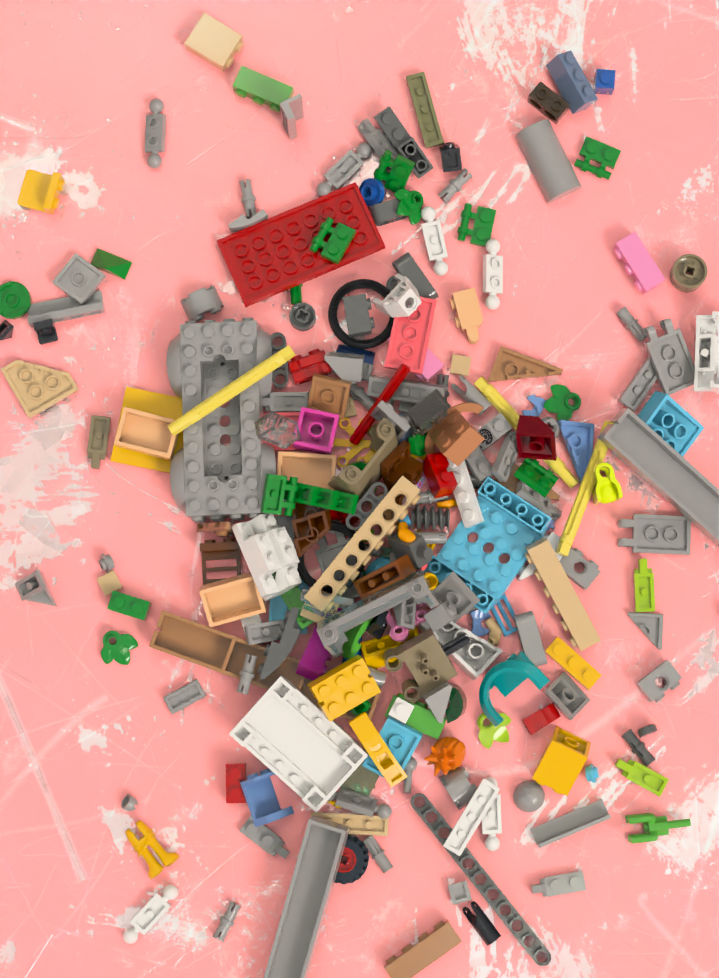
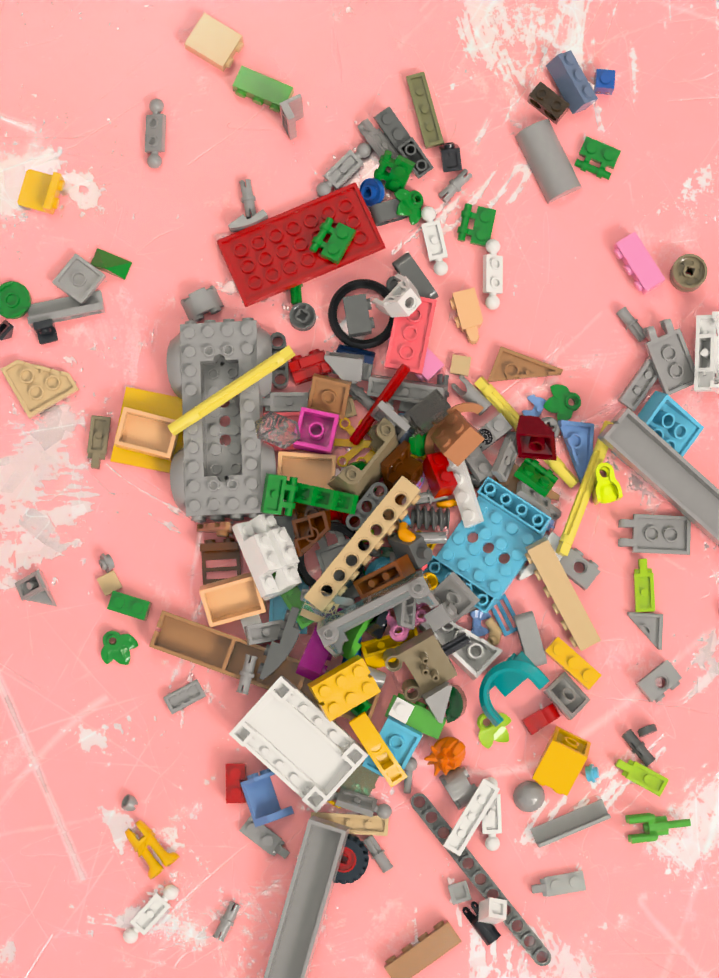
(492, 910): none -> white panel

